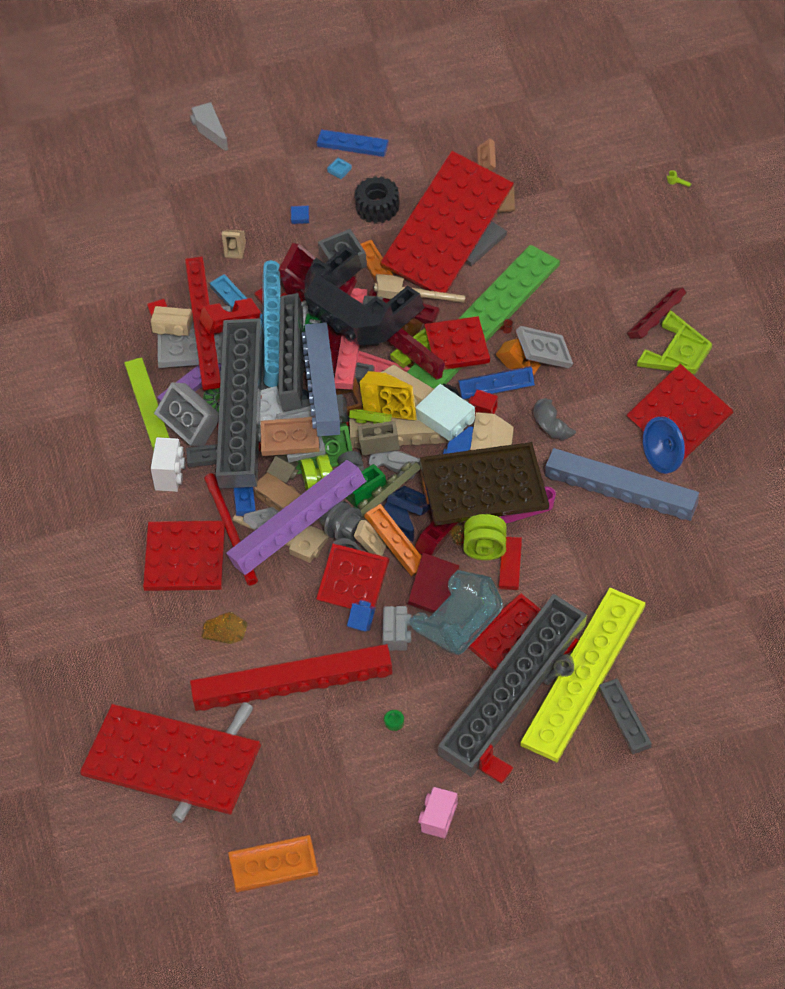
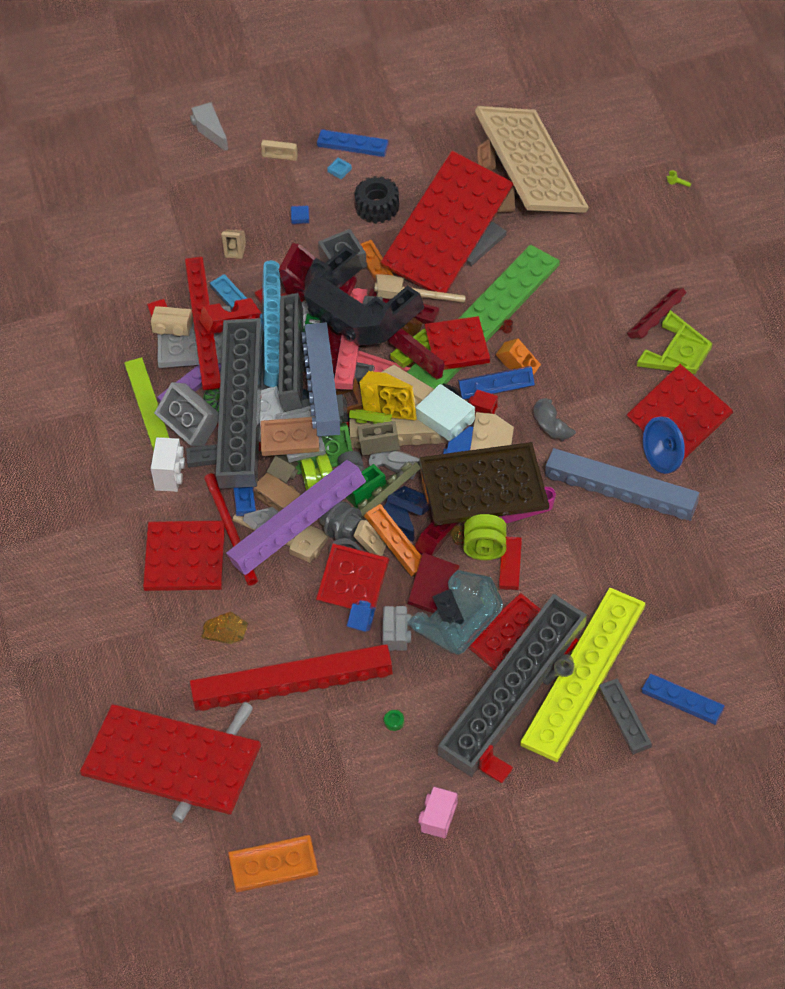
(279, 150): none -> tan plate
(448, 607): none -> black plate
(531, 159): none -> tan plate
(544, 347): light grey plate -> none
(683, 699): none -> blue plate

